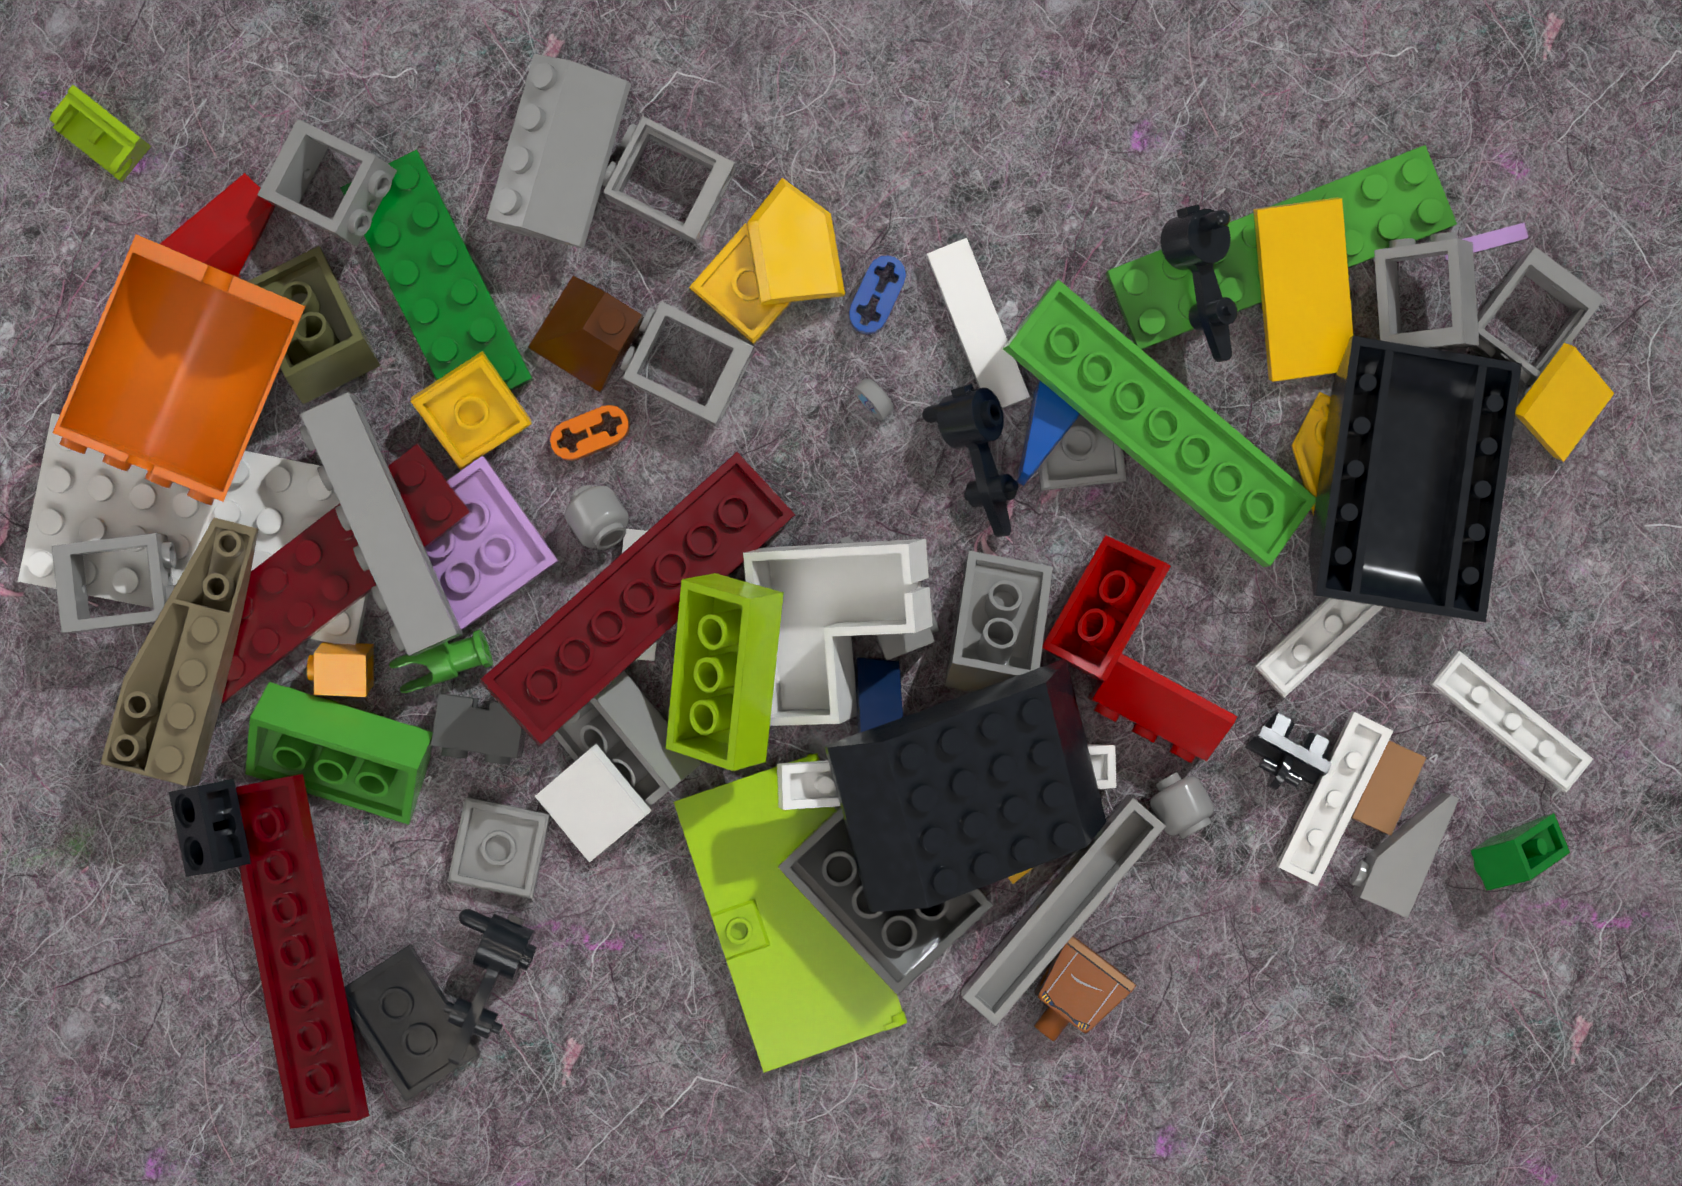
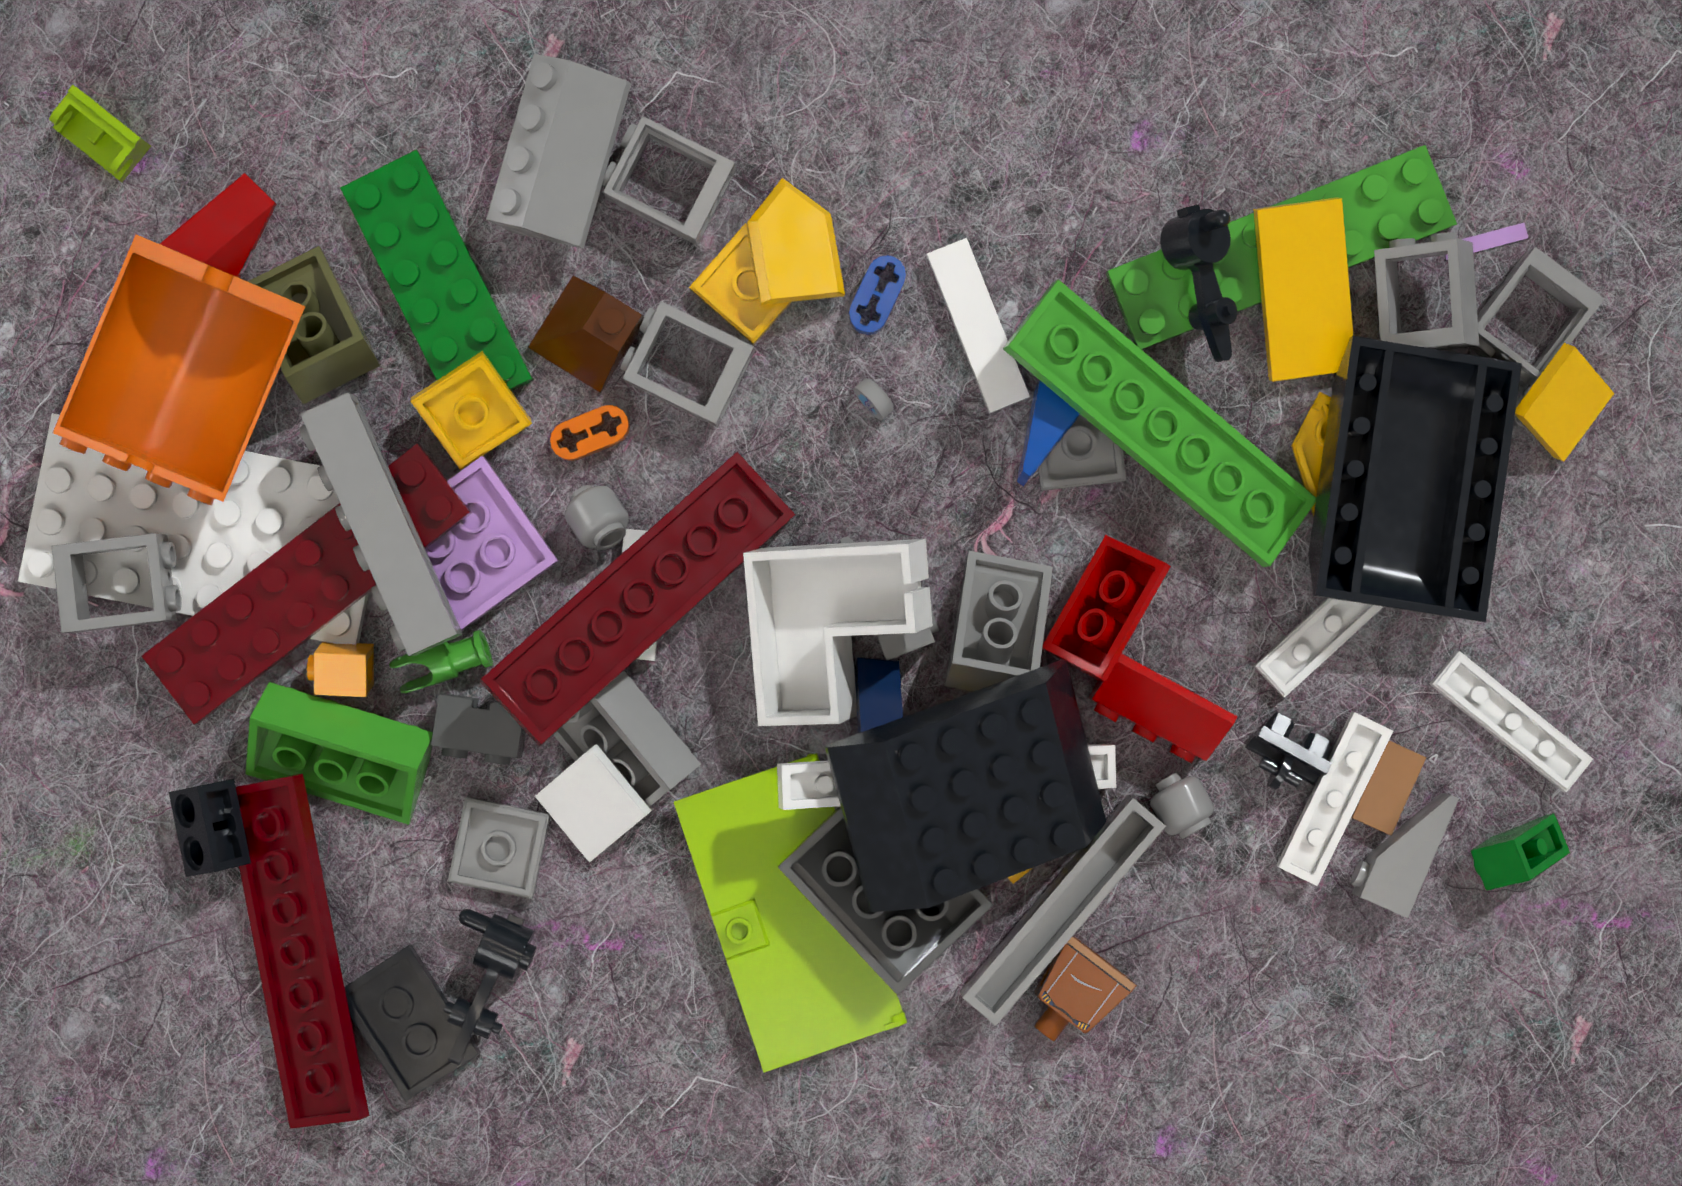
(184, 664): dark tan wedge -> none
(297, 166): light grey window -> none
(724, 671): lime brick -> none
(971, 421): black piece -> none

